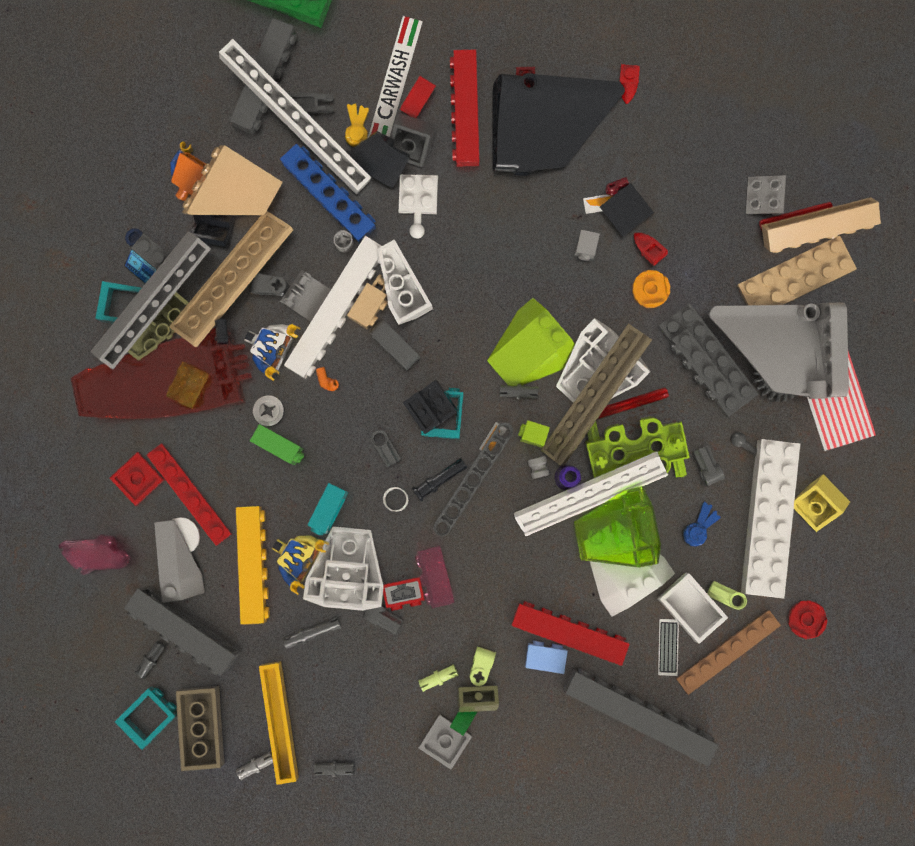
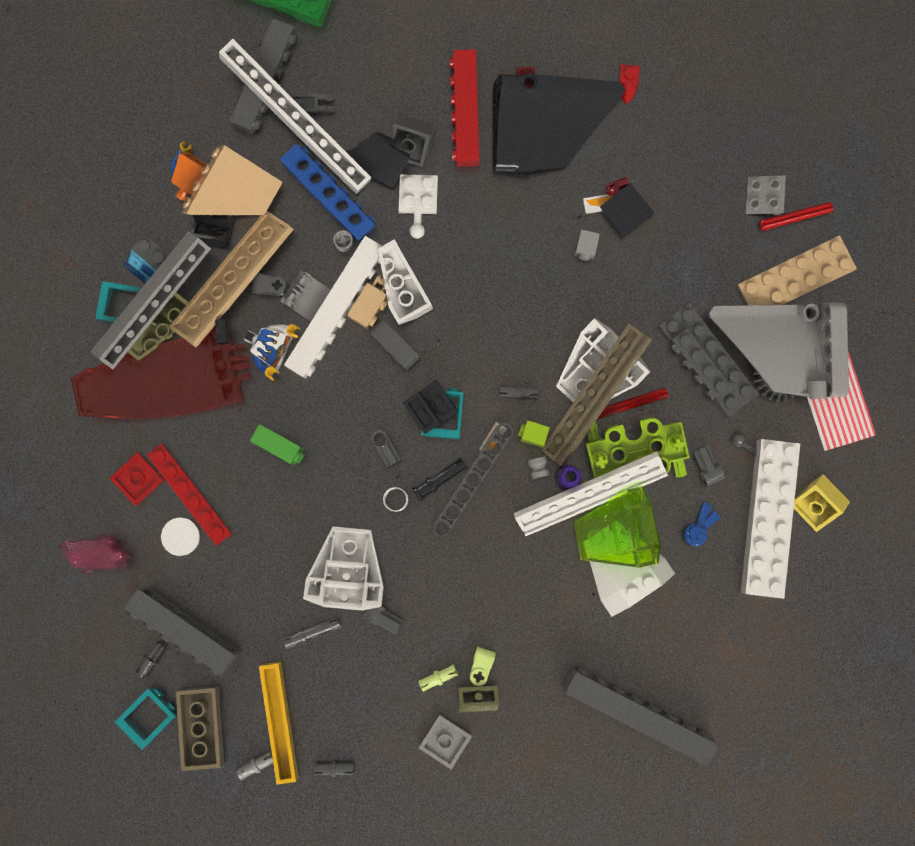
(132, 236): dark blue tile -> none
(177, 569): light grey wedge -> none
(187, 385): clear yellow bracket -> none
(251, 565): yellow brick -> none
(259, 409): white gear -> none
(297, 558): torso -> none
(326, 382): orange arm -> none
(327, 509): teal window -> none
(356, 132): yellow piece -> none
(396, 76): white sticker -> none
(403, 593): brick -> none
(417, 97): red slope -> none
(435, 577): clear pink brick -> none
(462, 721): green sticker -> none
(531, 346): lime wedge -> none
(546, 657): light blue brick -> none
(570, 634): red brick -> none
(650, 248): red plate -> none
(651, 289): light orange tile -> none
(668, 647): sticker -> none
(692, 607): white piece -> none
(725, 595): yellowish green piece -> none
(728, 652): medium nougat plate -> none
(807, 619): red tile -> none
(821, 224): tan brick -> none

